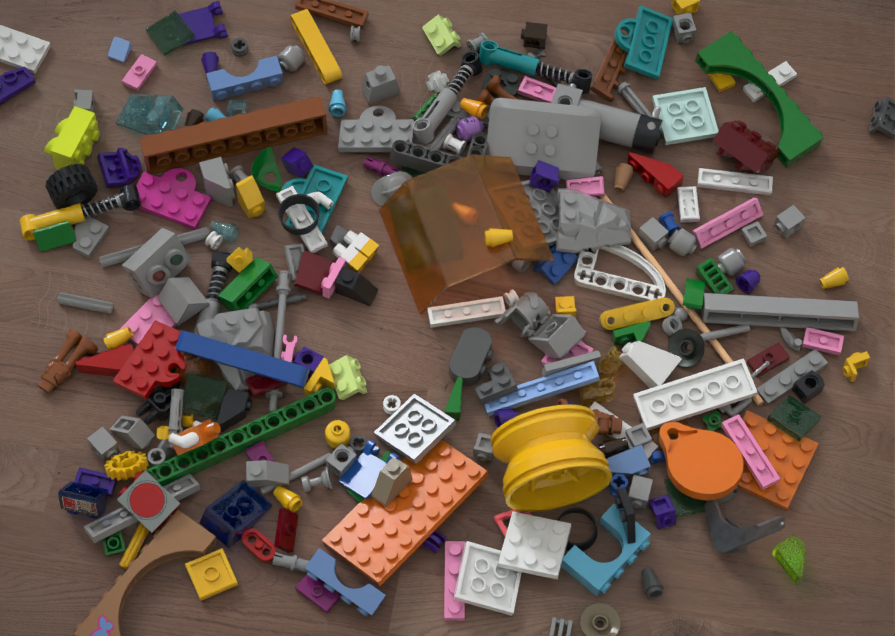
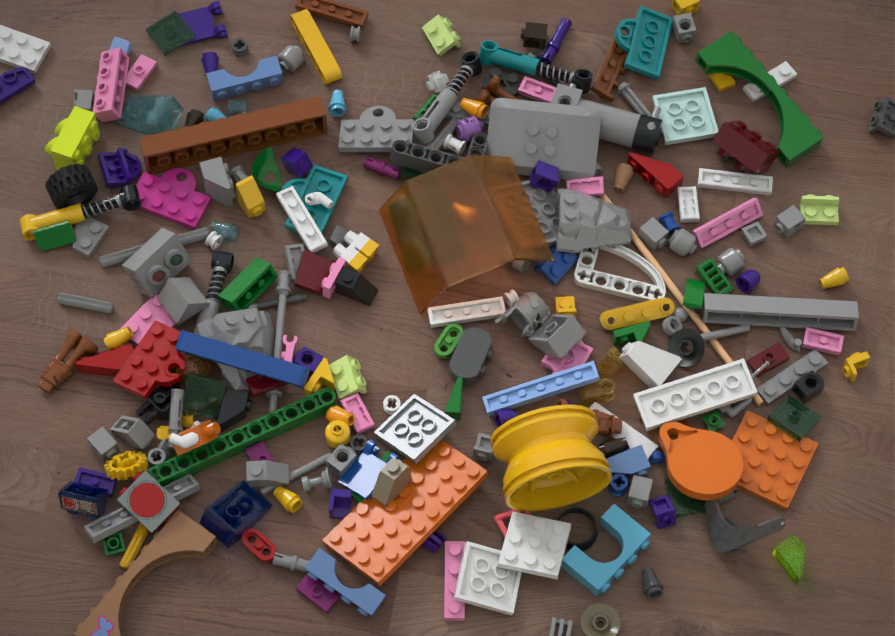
(111, 85): none -> bright pink brick
(211, 574): yellow plate -> none
(240, 259): yellow bracket -> none
(286, 530): dark red plate -> none
(298, 199): black tyre -> none
(339, 413): none -> light orange cone
(339, 503): none -> dark purple panel
(355, 406): none -> bright pink plate
(379, 84): light grey torso -> none
(387, 186): light grey piece -> none
(447, 342): none -> bright green plate
(474, 44): light grey bush -> none
(496, 237): yellow cone -> none
(501, 384): dark grey plate -> none
(554, 45): none -> dark purple pin
(564, 364): light grey tile -> none
(626, 513): black wing -> none
(638, 435): light grey plate -> none
(751, 452): bright pink plate -> none
(820, 209): none -> yellowish green bracket

